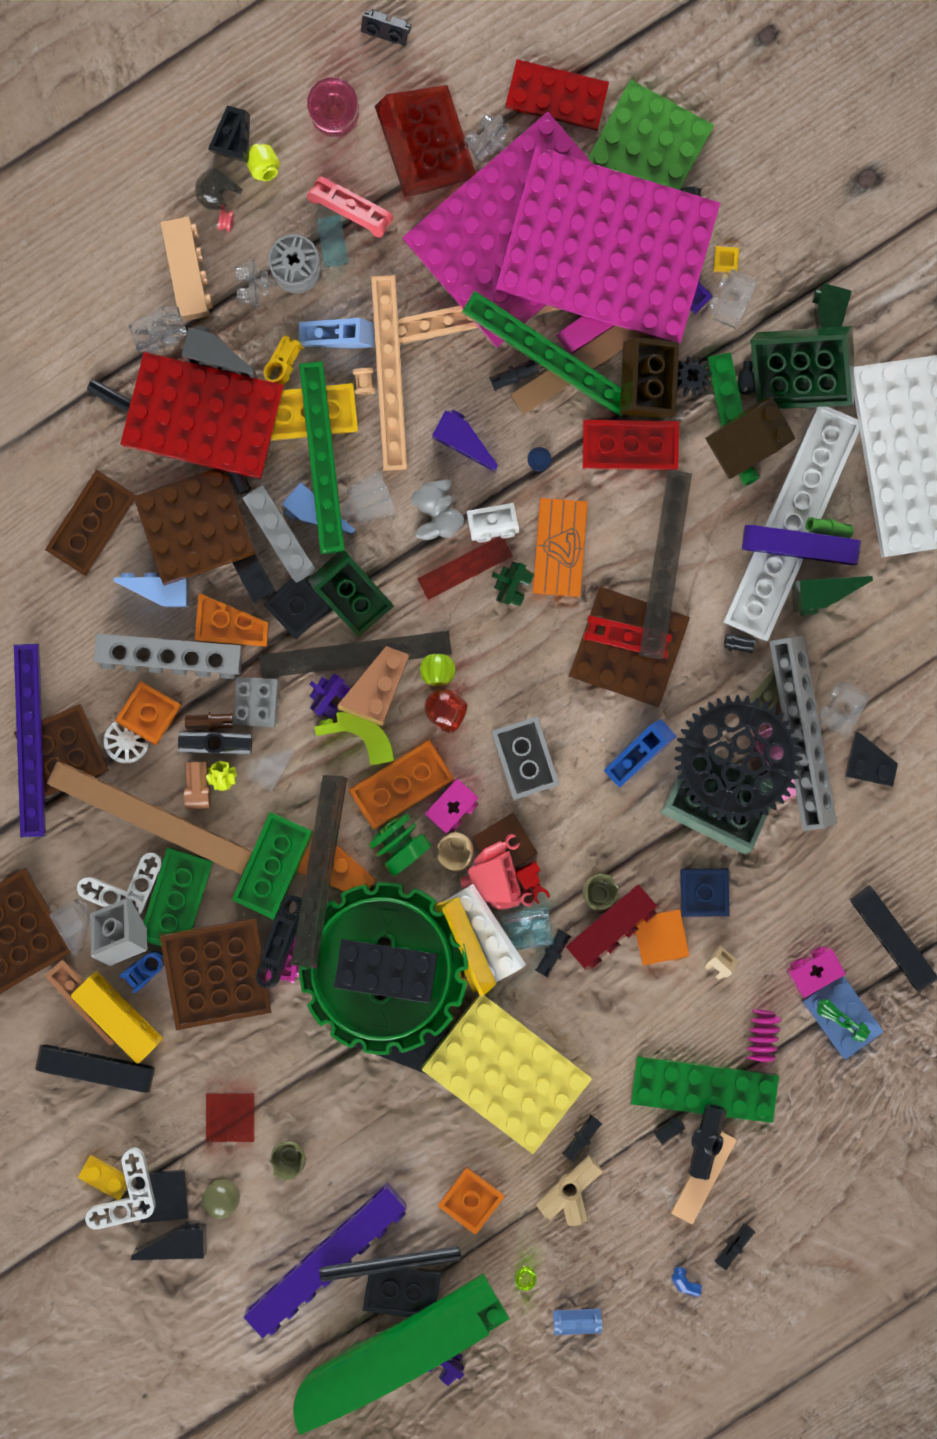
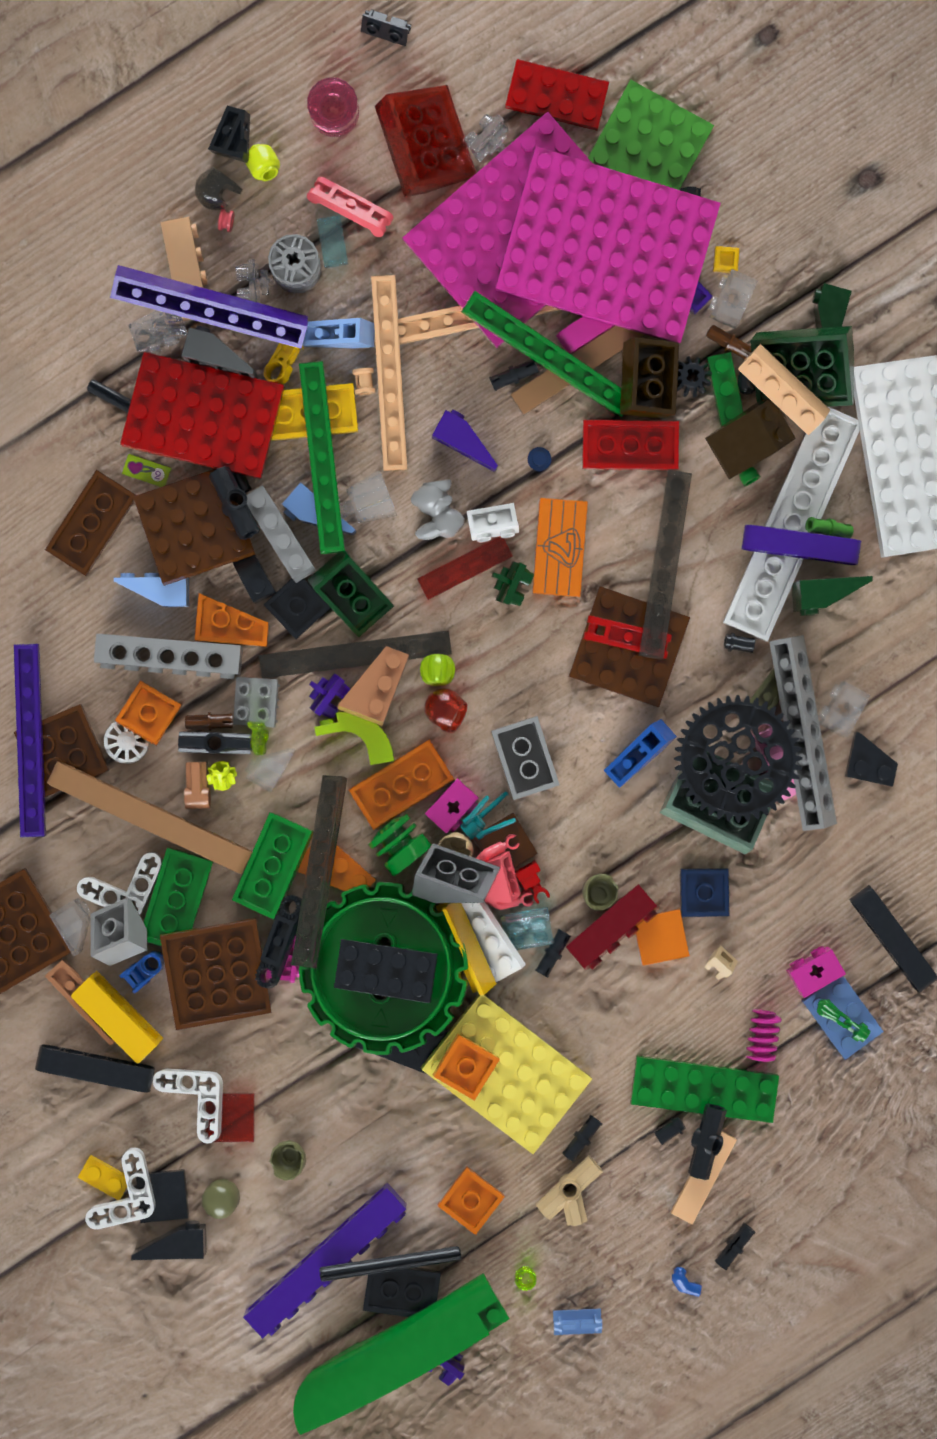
(146, 470): none -> lime sticker
(204, 1094): none -> white beam
(209, 306): none -> dark purple brick
(229, 491): none -> black piece
(259, 737): none -> clear neon green piece
(453, 877): none -> dark grey slope
(466, 1066): none -> orange plate
(474, 825): none -> teal plant
(728, 341): none -> reddish brown axle
(784, 389): none -> light nougat brick

